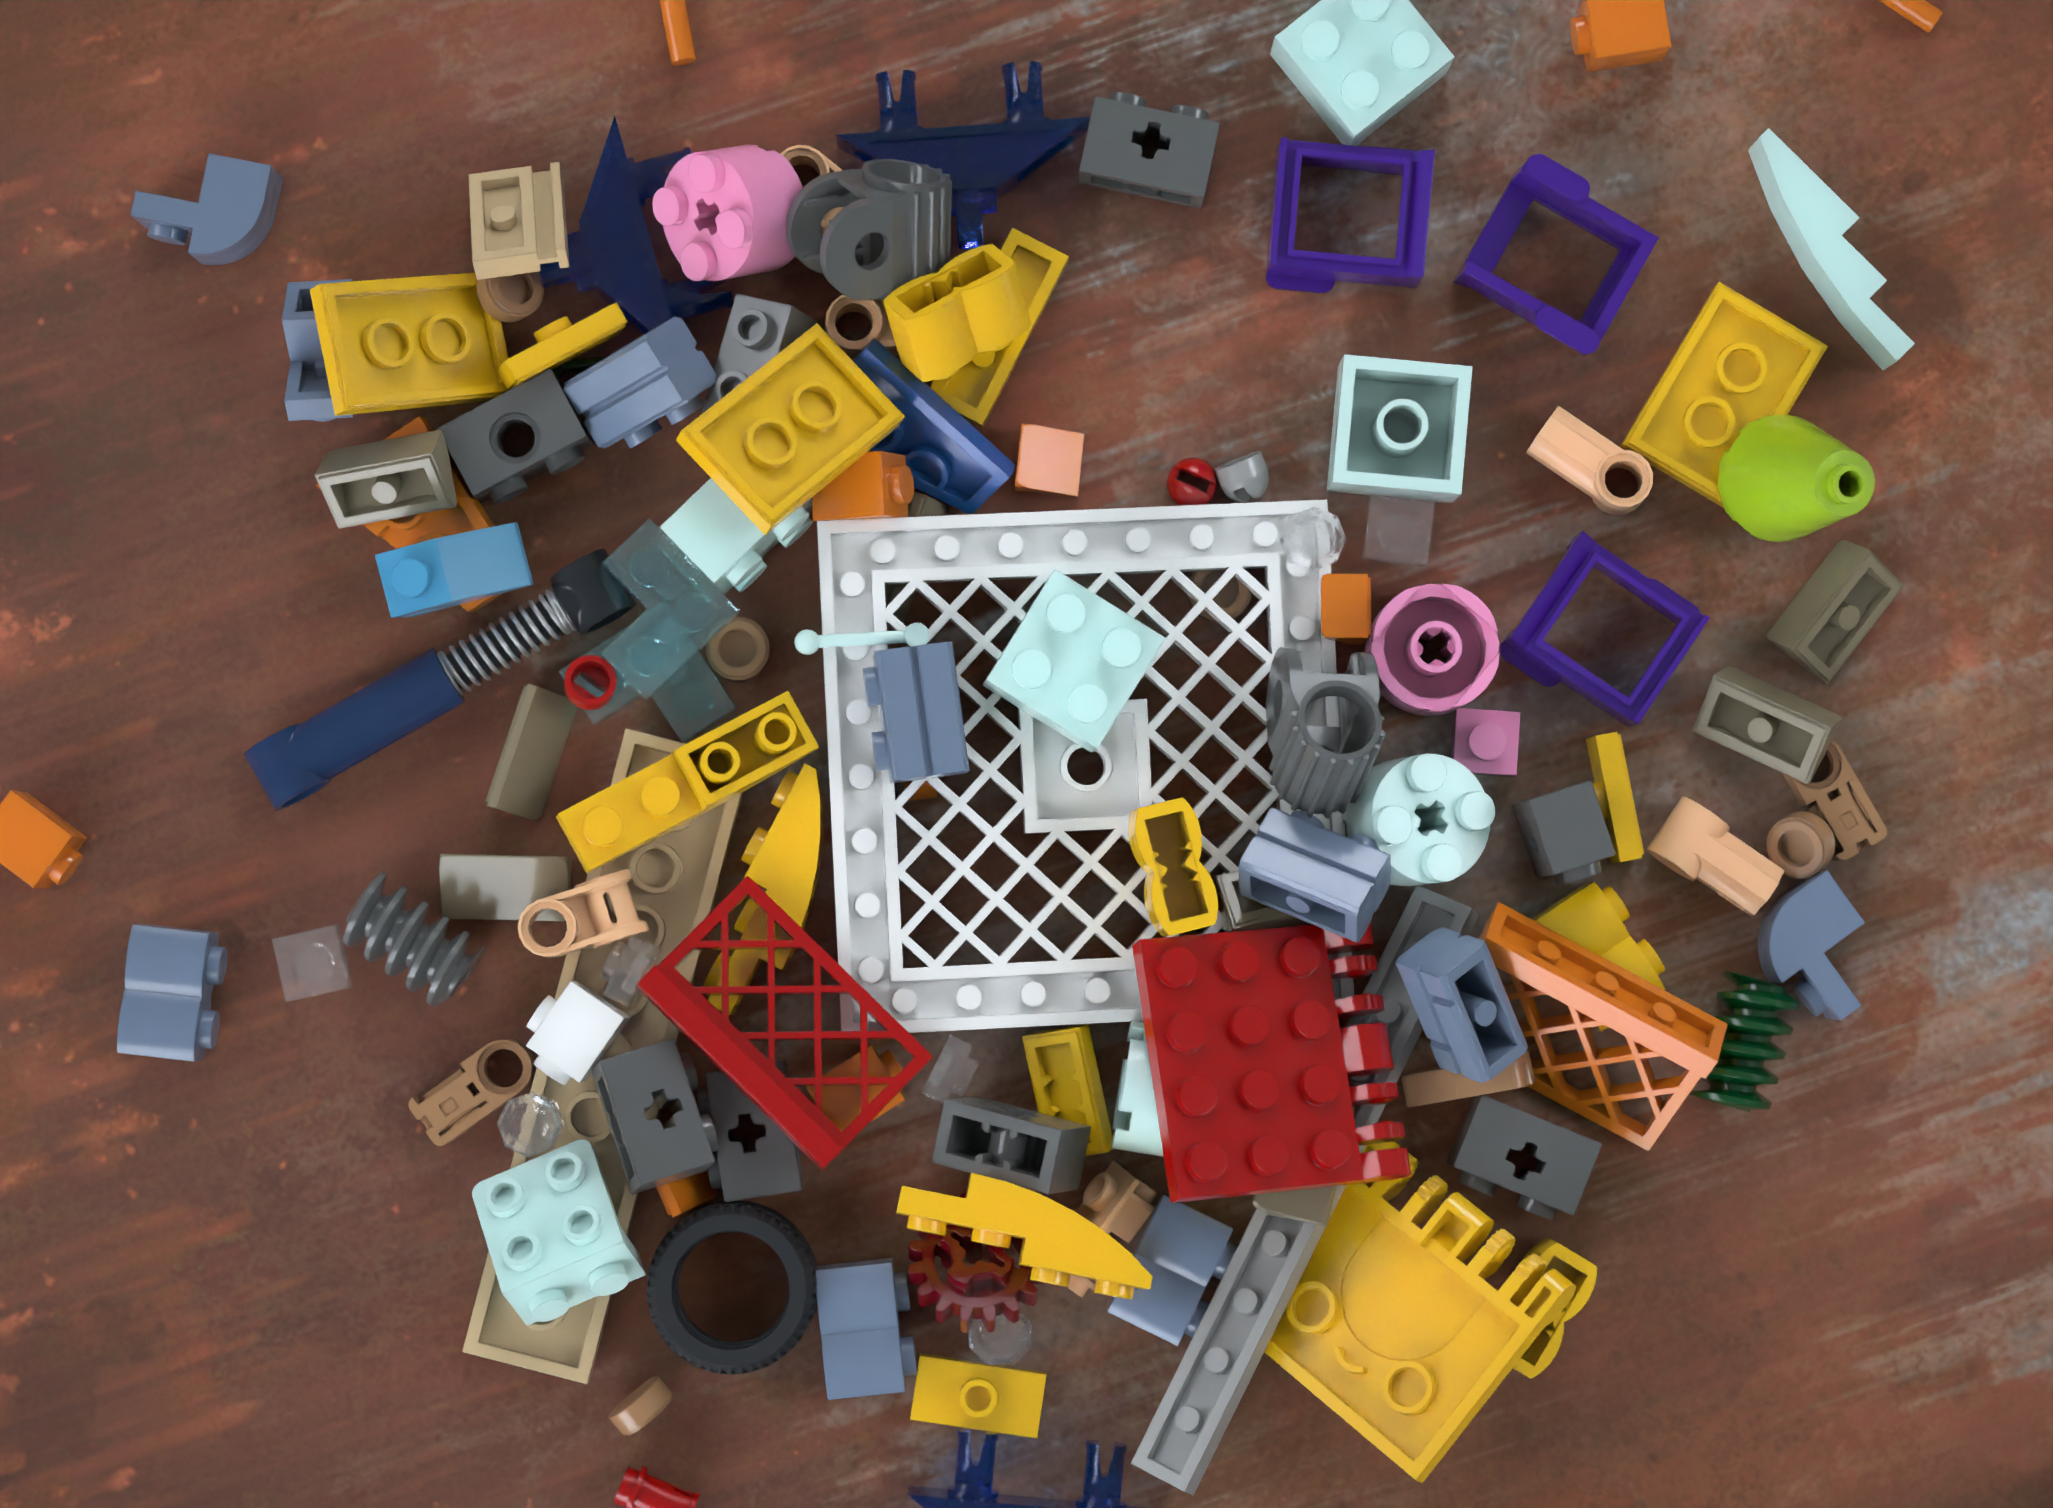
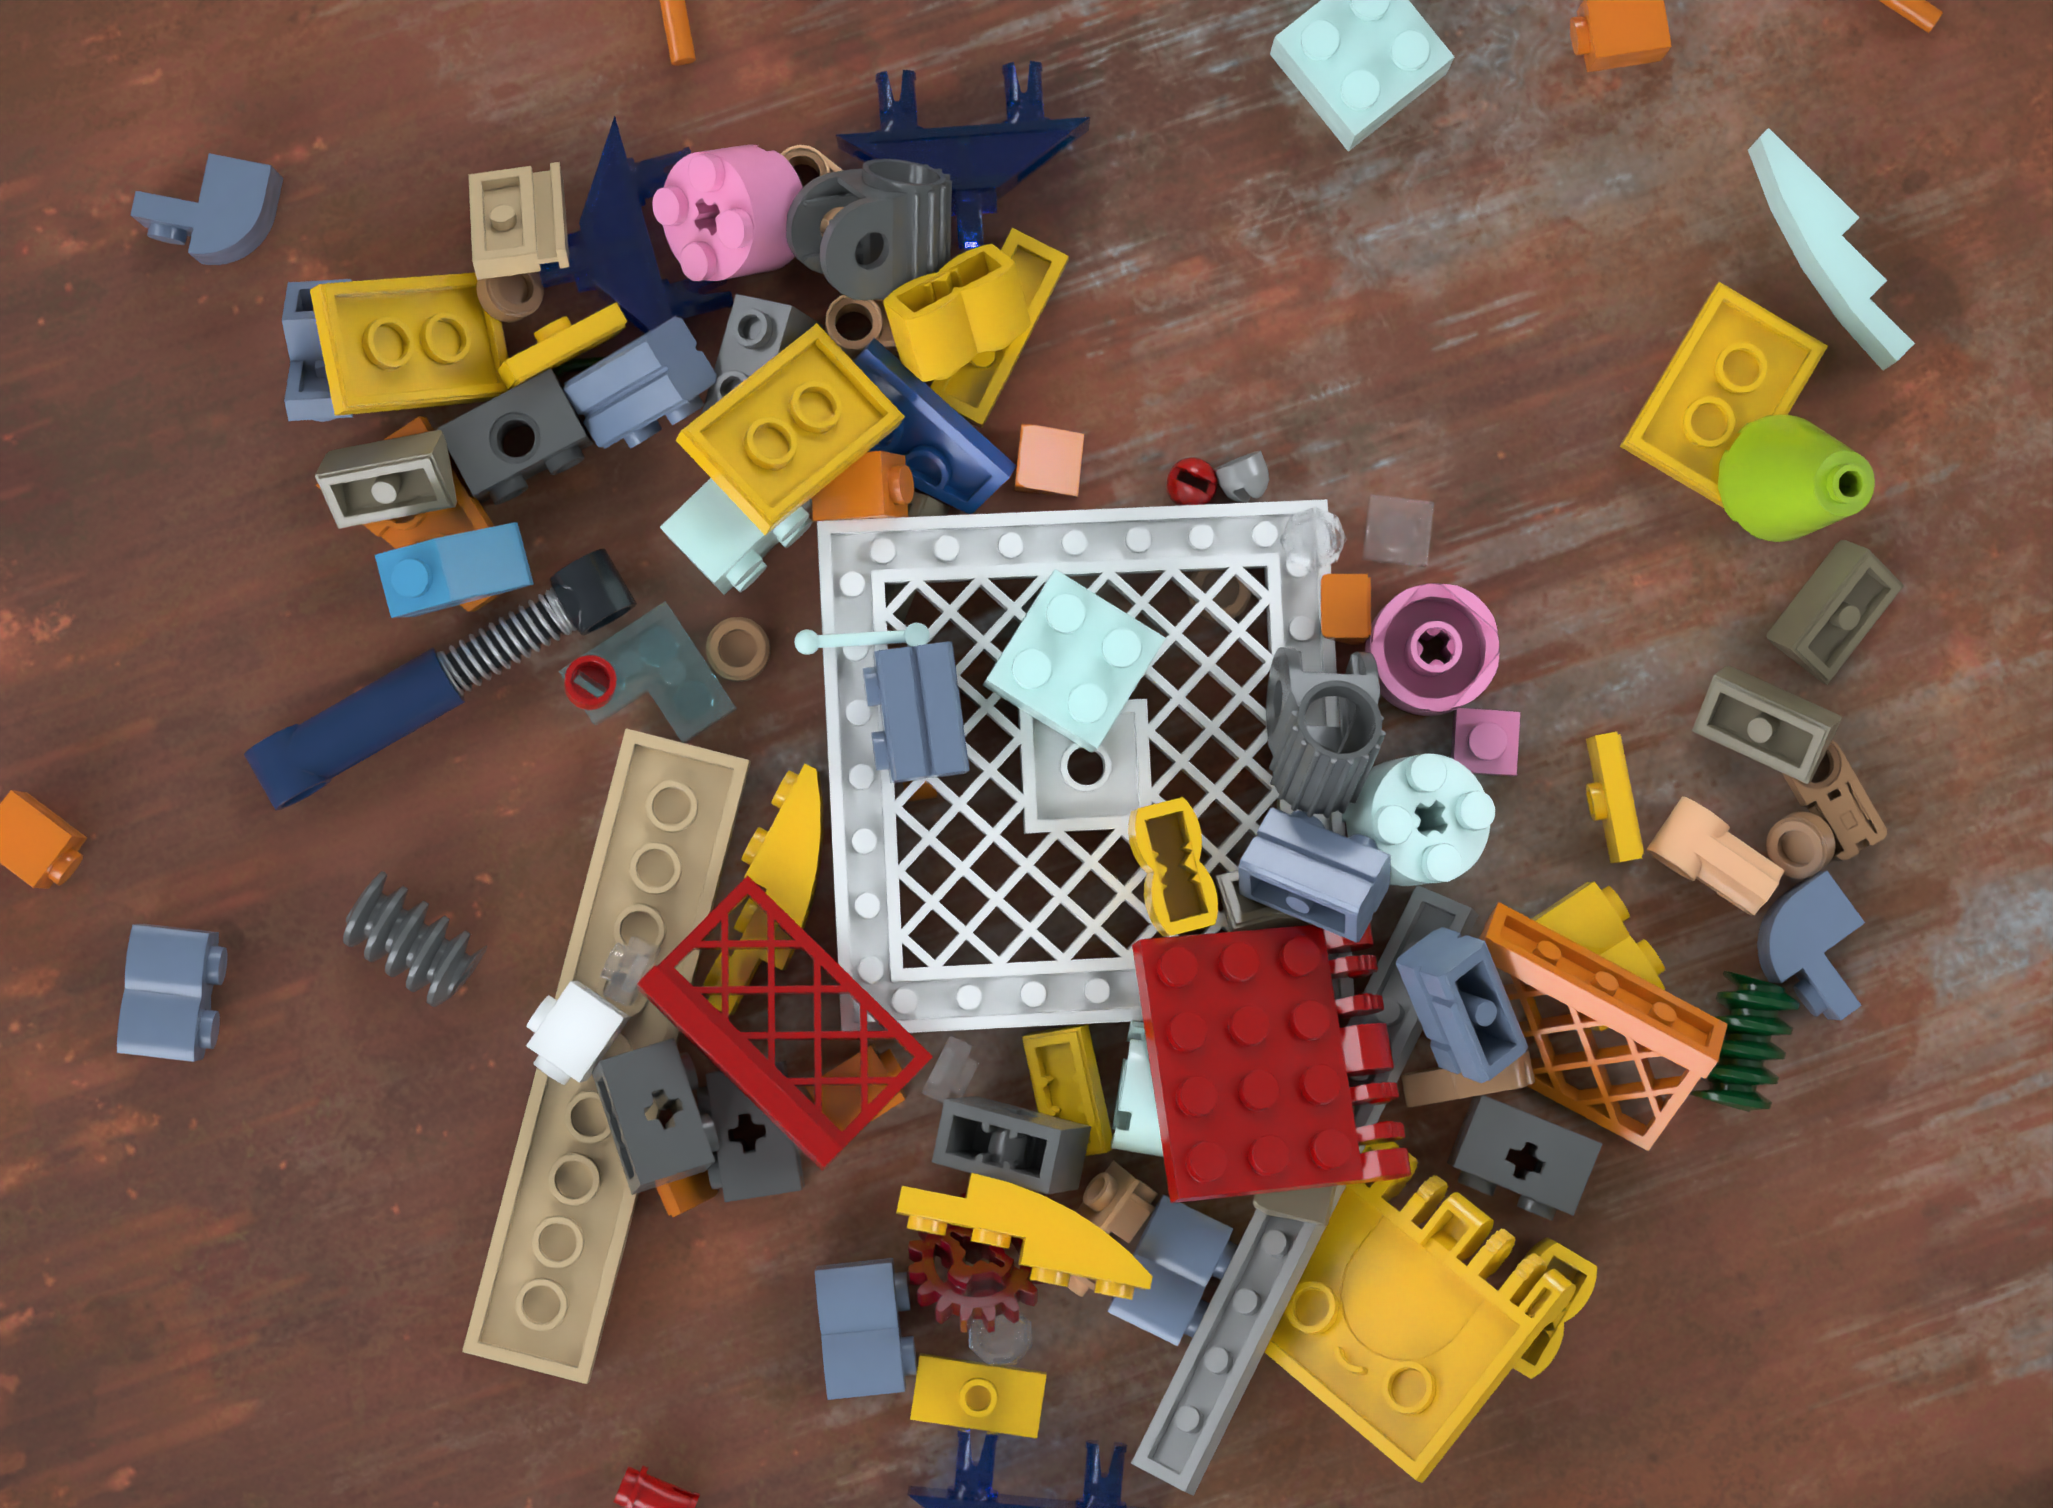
(312, 963): clear plate -> none
(469, 1095): medium nougat piece -> none
(500, 885): dark tan slope -> none
(530, 1124): clear tile -> none
(531, 752): dark tan slope -> none
(555, 1233): light aqua bracket -> none
(586, 915): light nougat piece -> none
(641, 1406): medium nougat tile -> none
(680, 611): clear light blue plate -> none
(687, 782): yellow slope -> none
(691, 1342): black tyre -> none
(1114, 150): dark grey brick -> none
(1319, 270): dark purple piece -> none
(1399, 428): light aqua brick -> none
(1529, 653): dark purple piece -> none
(1565, 833): dark grey brick -> none
(1567, 196): dark purple piece -> none
(1584, 459): light nougat piece -> none

